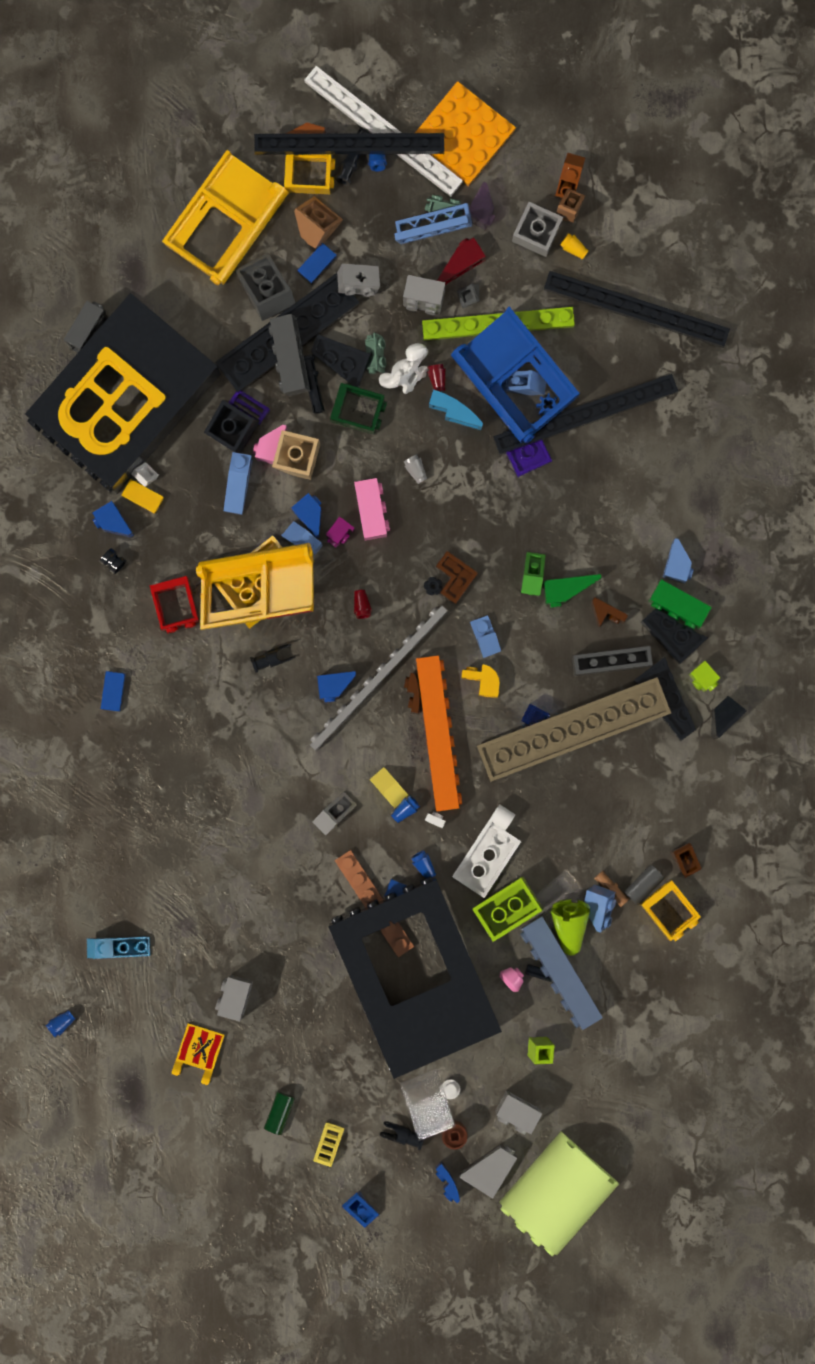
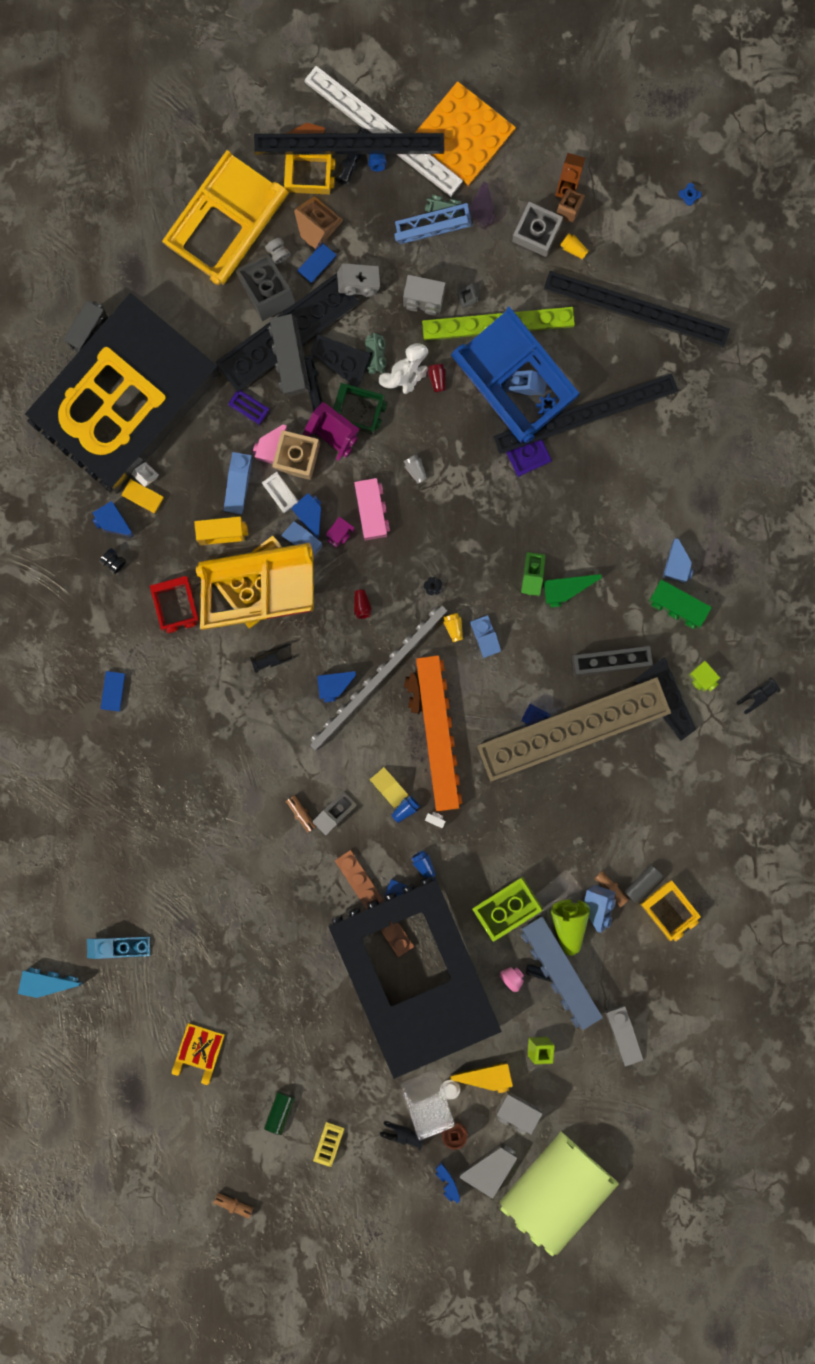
(40, 984): none -> dark azure slope
(60, 1023): blue cone -> none
(220, 531): none -> yellow window
(231, 426): black brick -> none
(233, 1205): none -> medium nougat pin
(234, 998): light grey brick -> none
(277, 250): none -> light grey wheel
(280, 492): none -> white tile
(301, 813): none -> medium nougat pin
(332, 429): none -> magenta panel
(360, 1209): blue slope -> none
(454, 626): none -> yellow cone
(455, 410): dark azure slope -> none
(460, 576): reddish brown plate -> none
(464, 259): dark red slope -> none
(488, 680): yellow brick -> none
(489, 1077): none -> yellow slope
(494, 838): white hinge -> none
(602, 609): reddish brown slope -> none
(624, 1035): none -> light grey slope
(672, 635): black wing -> none
(686, 859): reddish brown slope -> none
(689, 200): none -> blue plate
(725, 716): black slope -> none
(760, 694): none -> black piece

